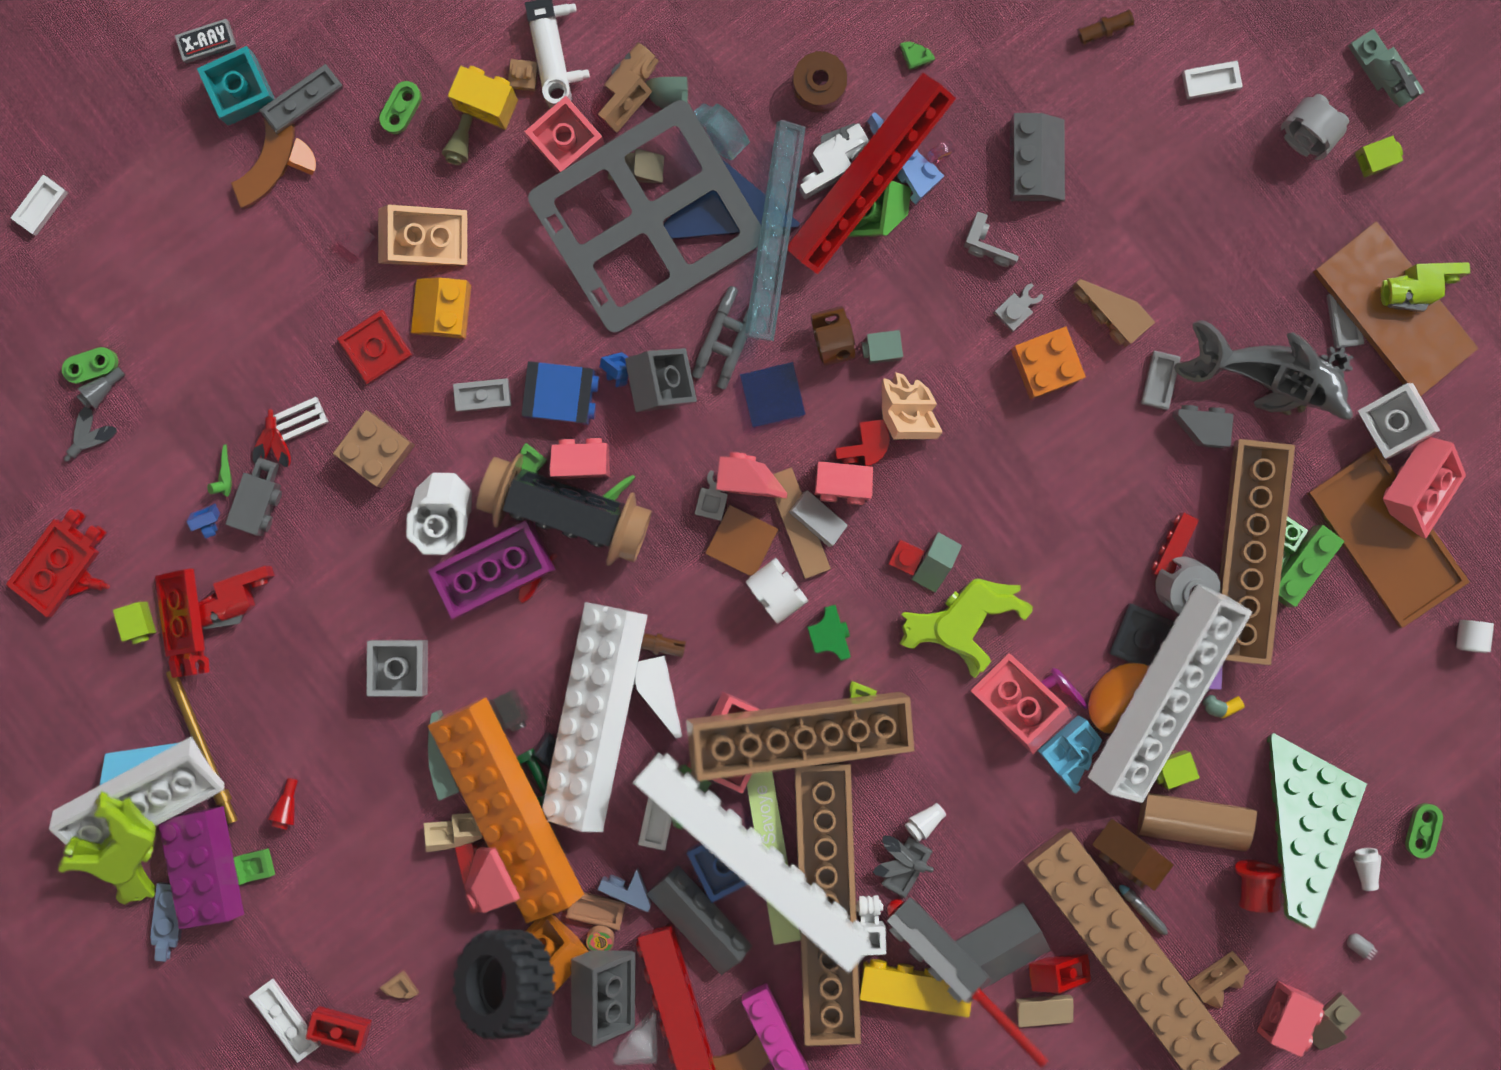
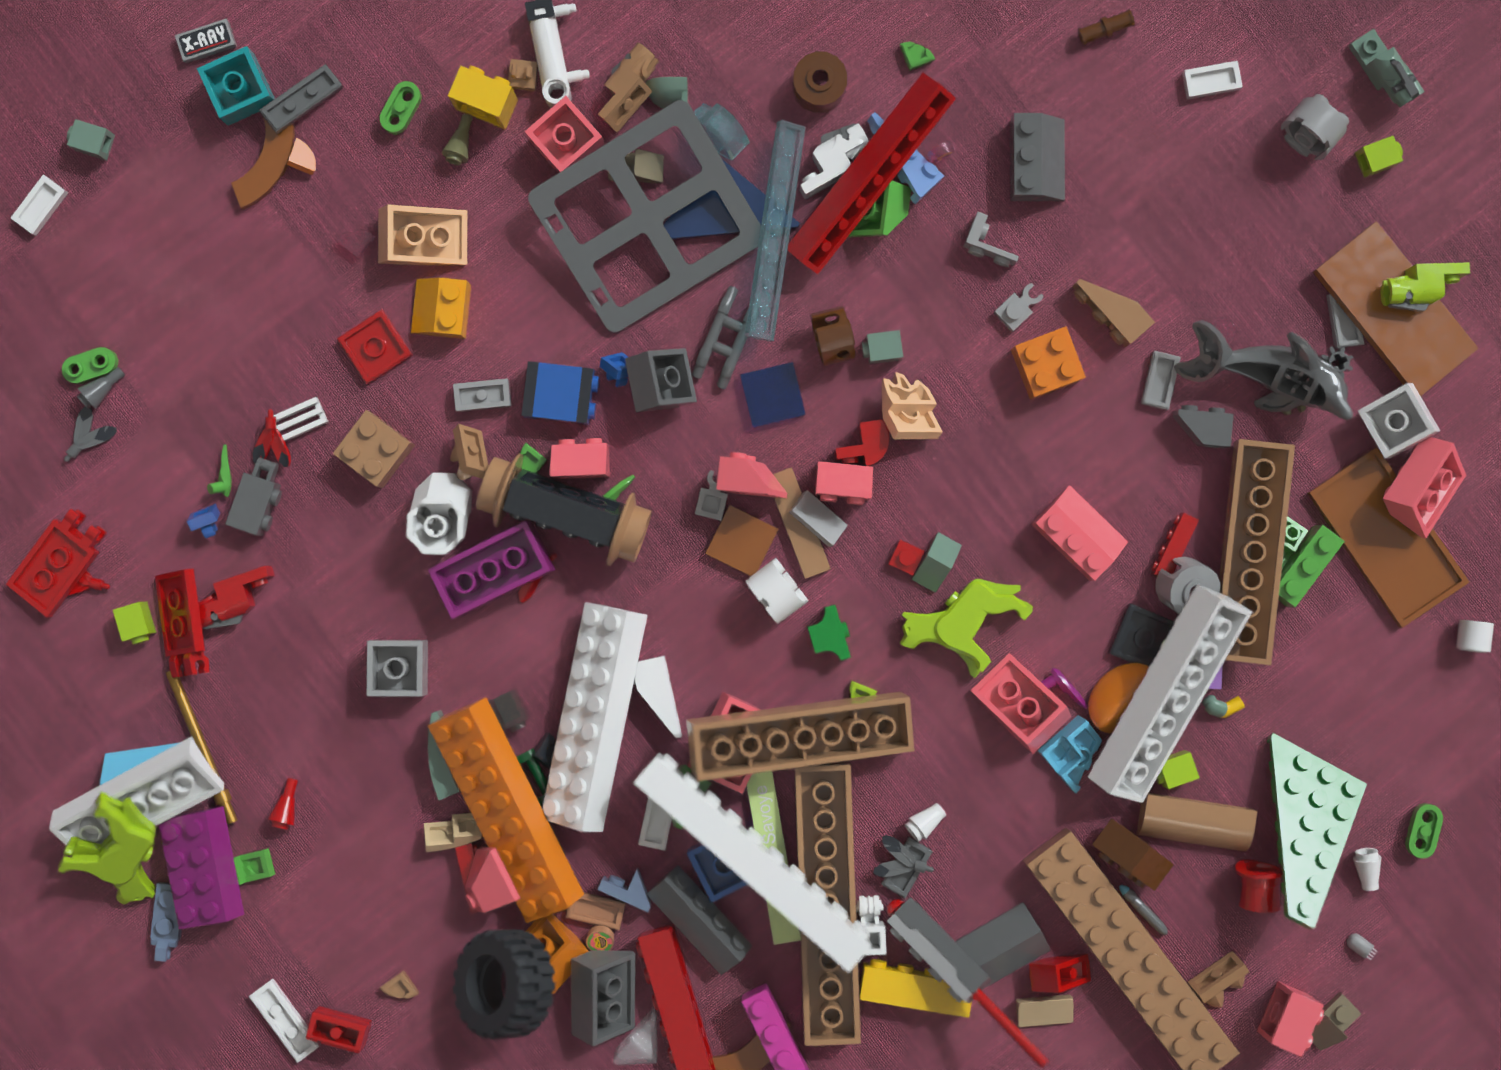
(90, 139): none -> sand green brick
(470, 452): none -> medium nougat tile
(663, 645): reddish brown pin -> none
(1080, 534): none -> coral slope

